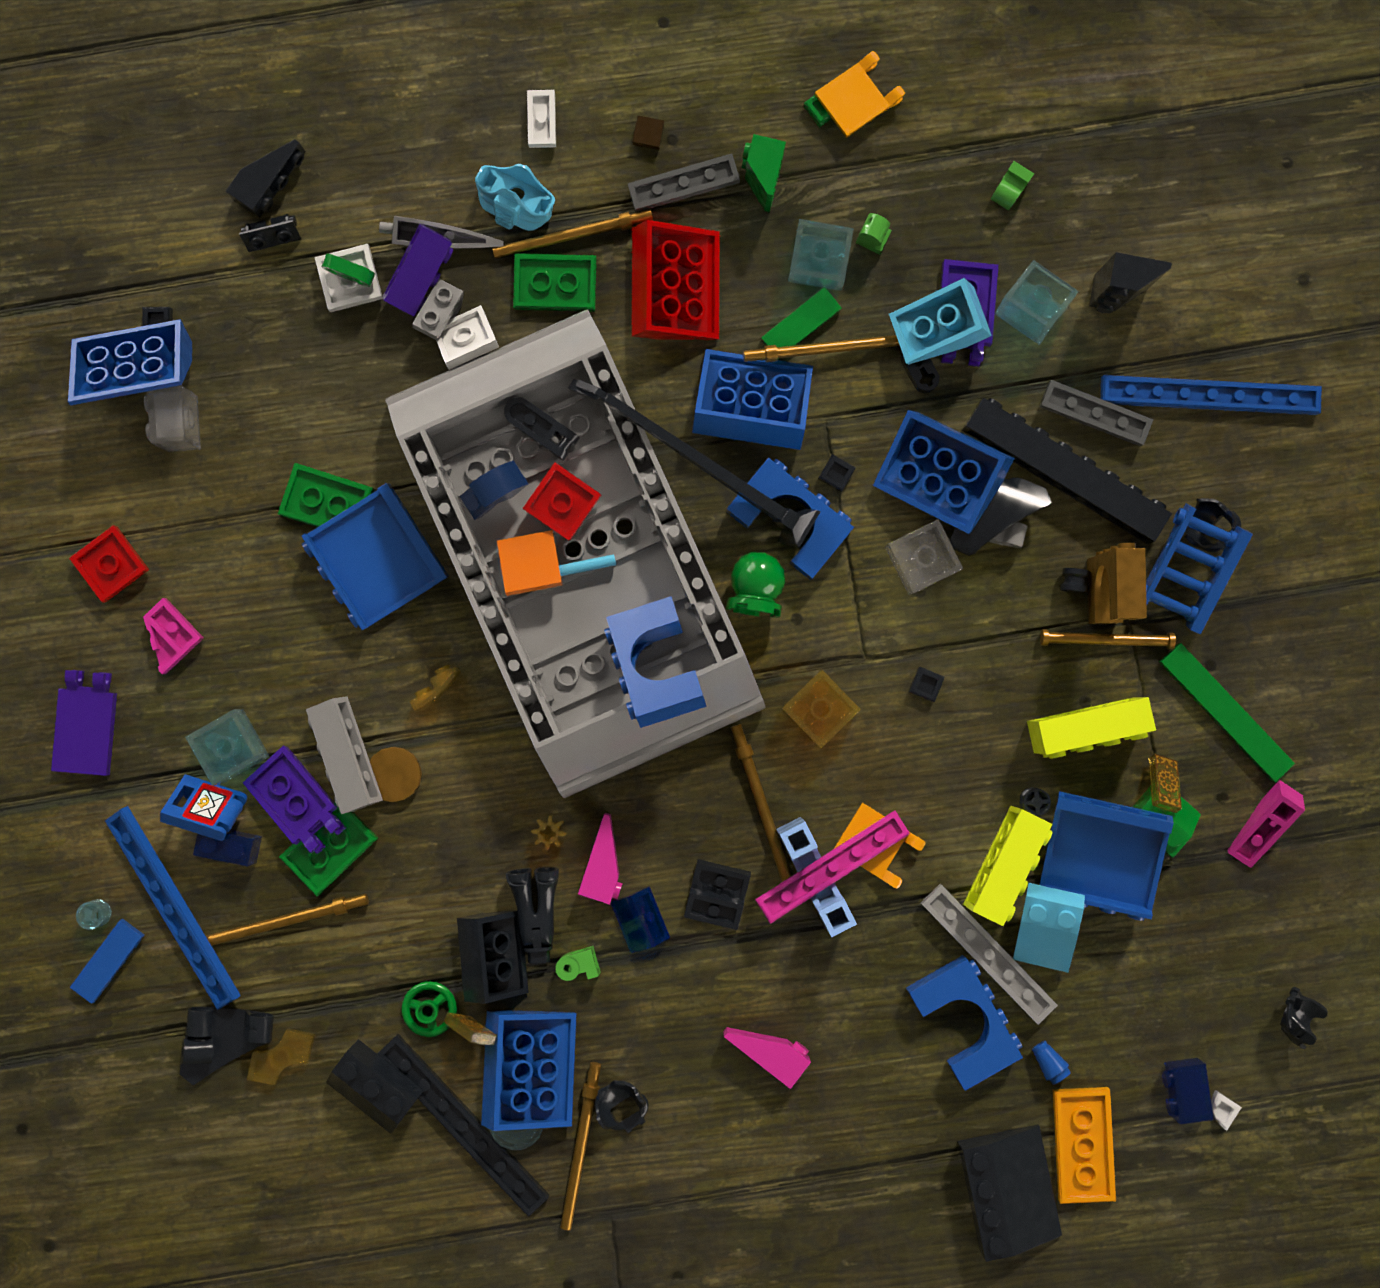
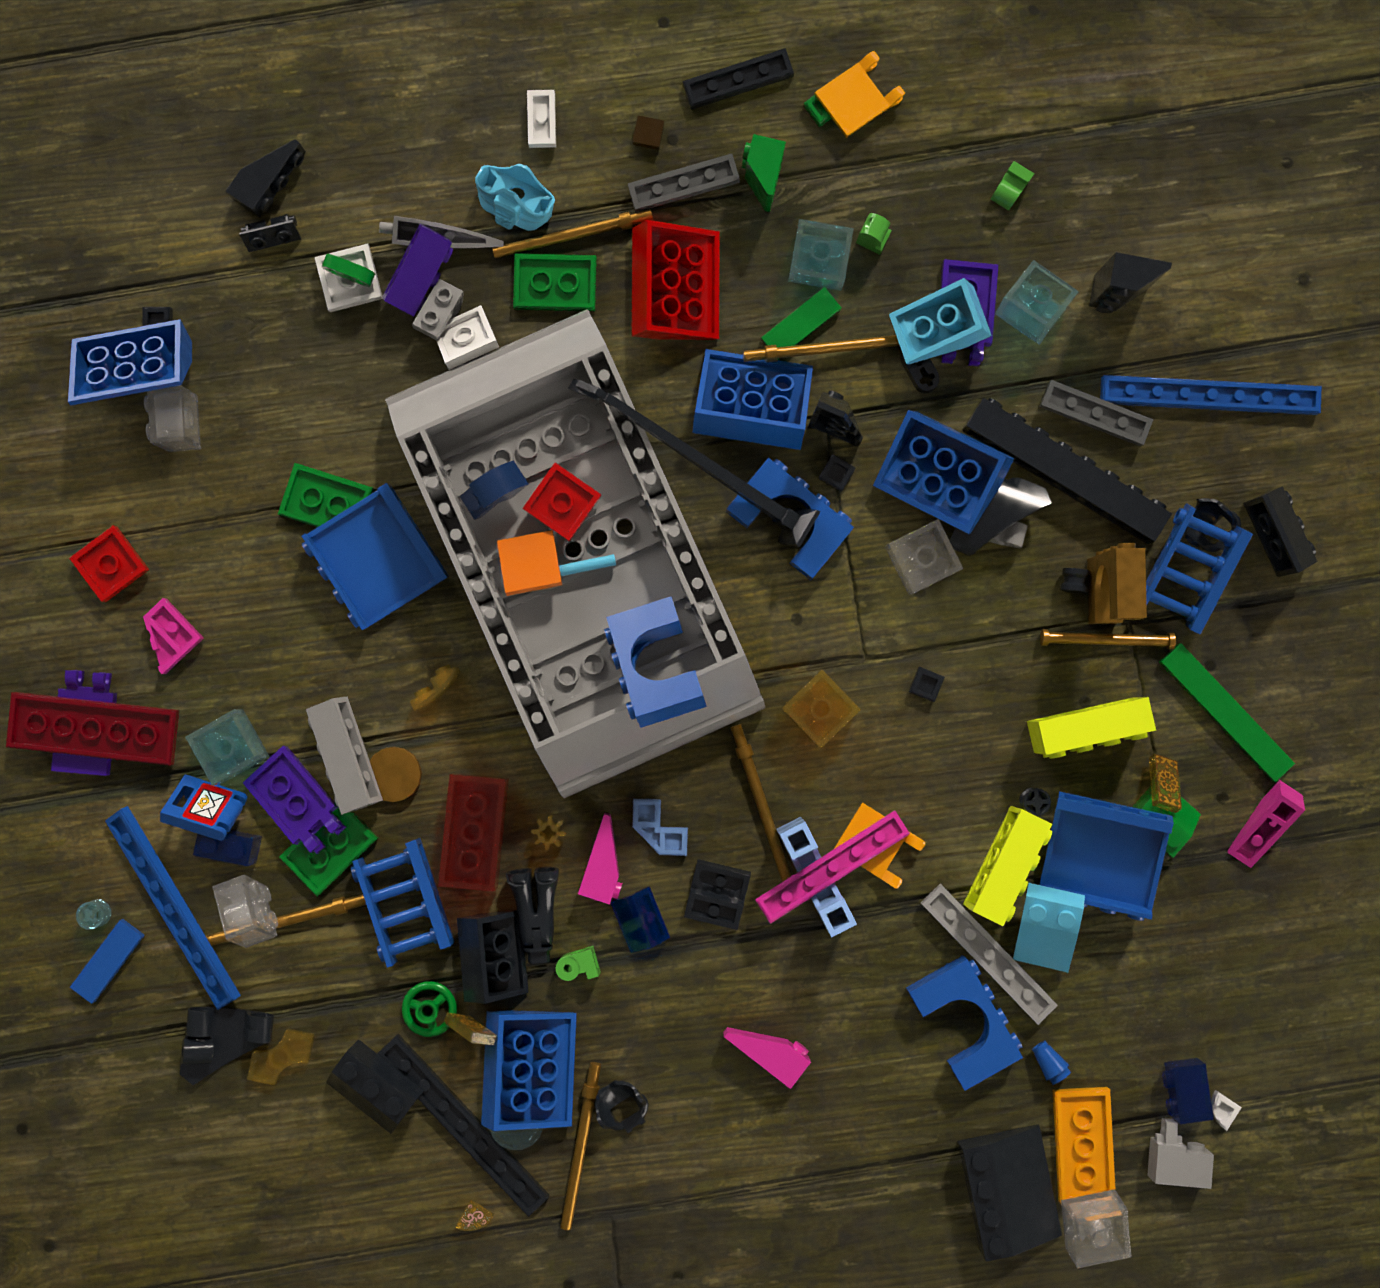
(92, 728): none -> dark red tile
(245, 911): none -> clear brick
(430, 907): none -> blue fence
(473, 832): none -> clear red brick
(474, 1217): none -> clear yellow tile
(539, 426): black plate -> none
(662, 839): none -> medium blue tile
(738, 78): none -> black tile
(757, 583): green tile -> none
(836, 418): none -> black wedge
(1096, 1228): none -> clear brick
(1176, 1163): none -> light grey hinge
(1281, 532): none -> black slope
(1297, 1018): black helmet -> none

